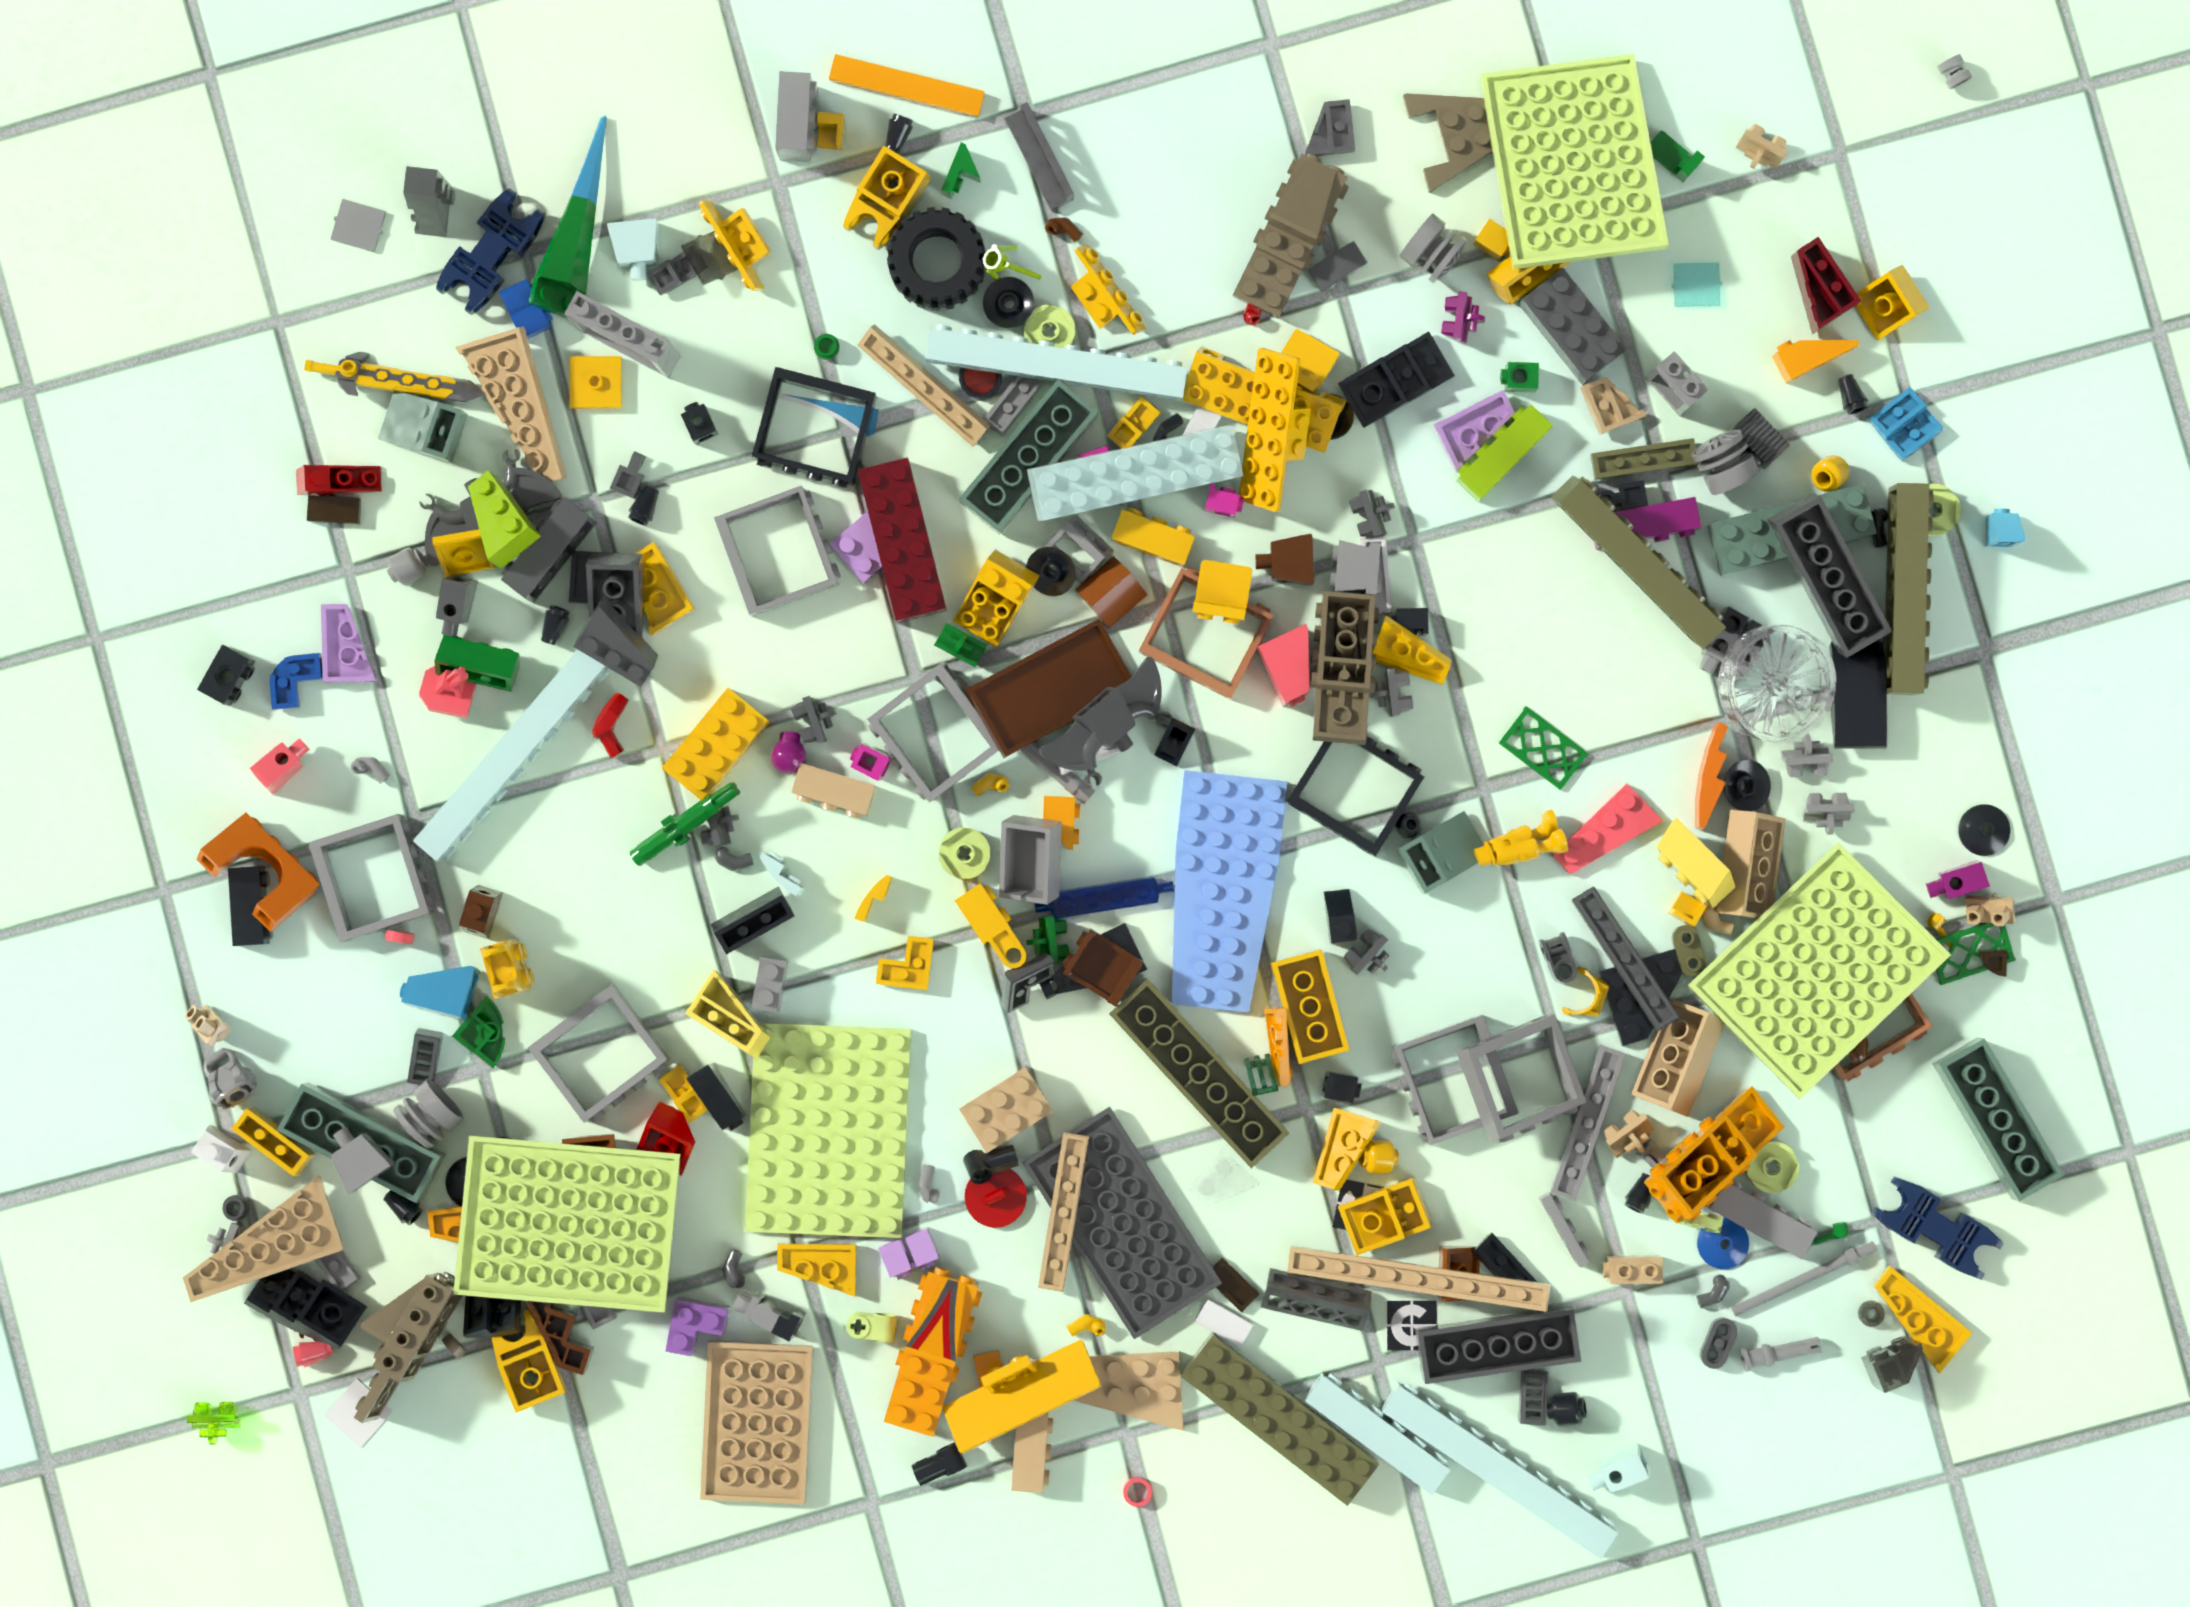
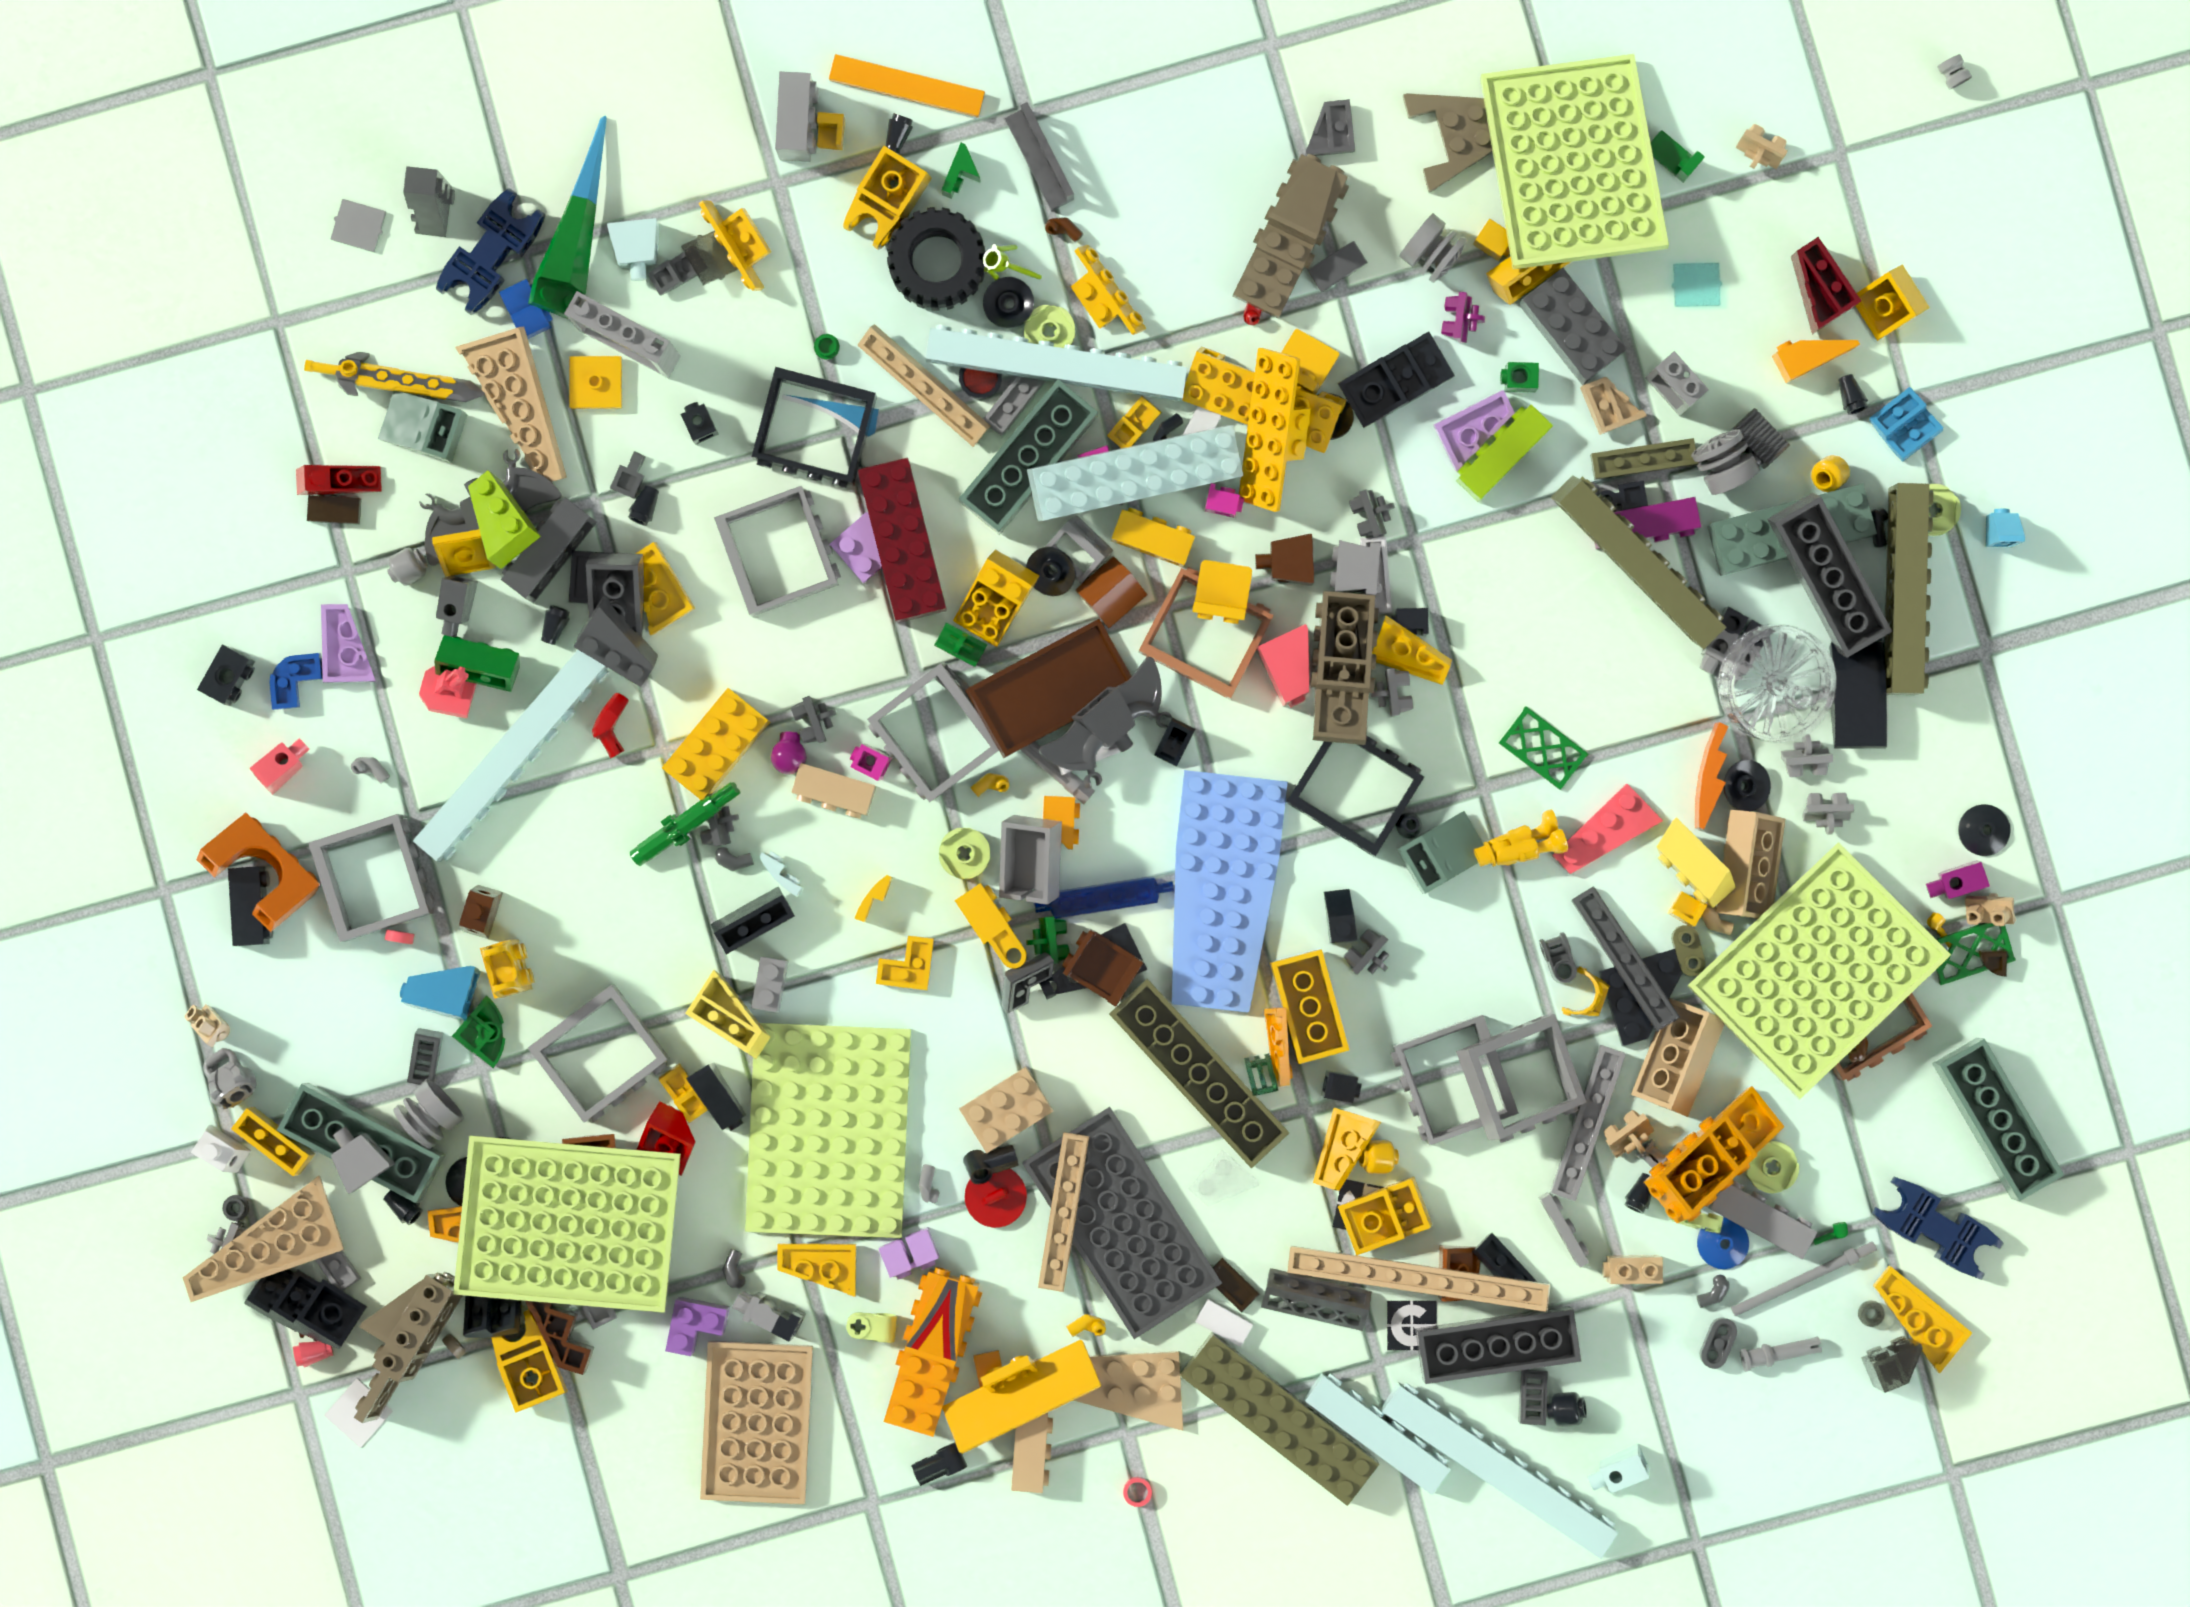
(203, 1420): clear neon green hips -> none

